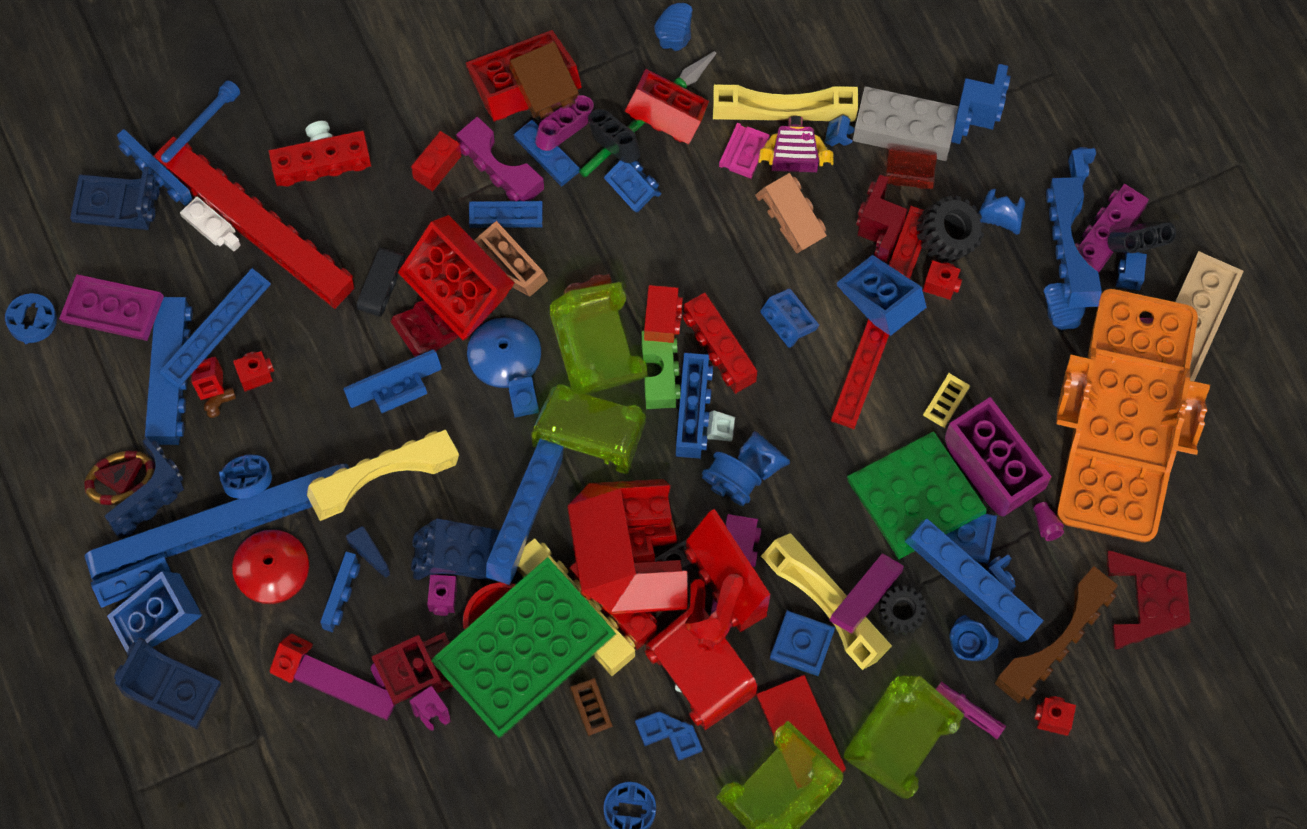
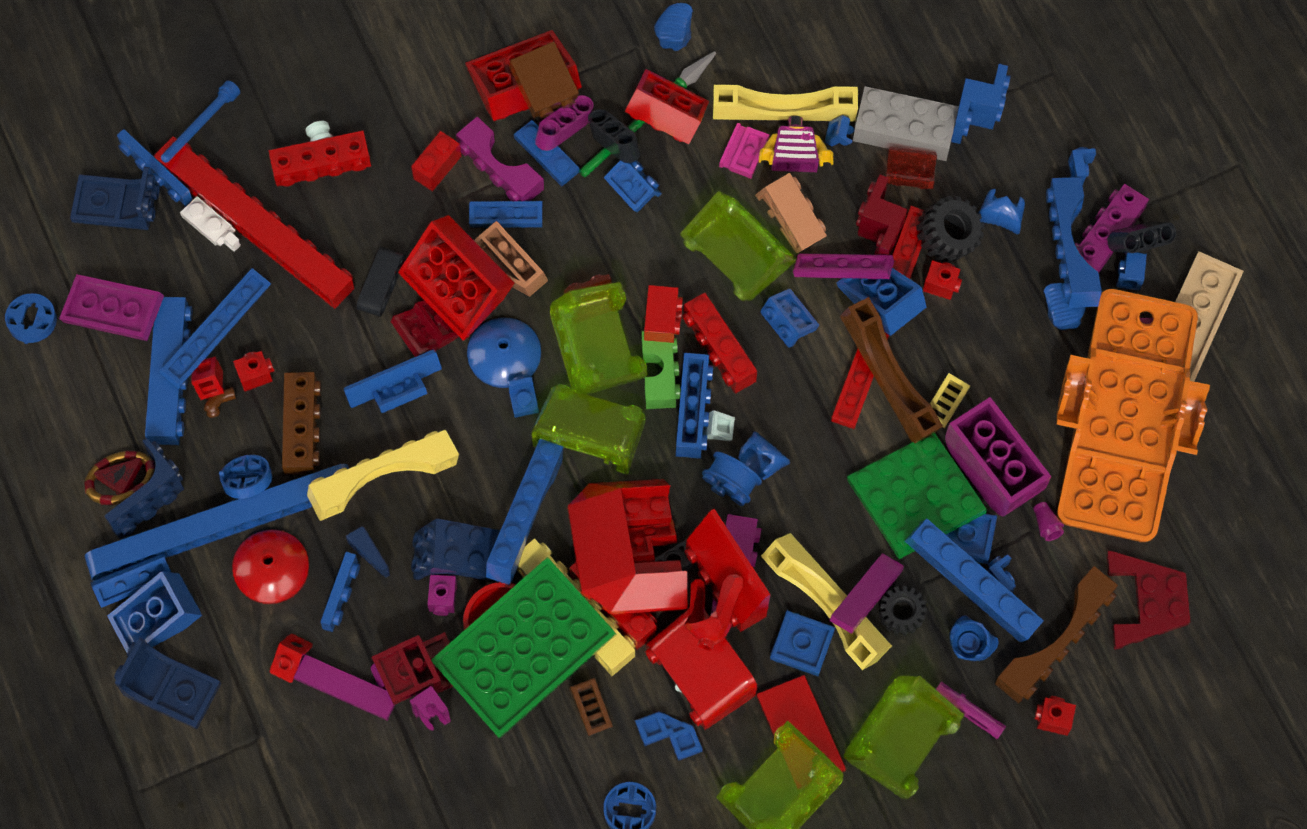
(299, 423): none -> reddish brown brick
(737, 245): none -> clear neon green windscreen
(843, 266): none -> magenta tile
(869, 336): none -> reddish brown arch

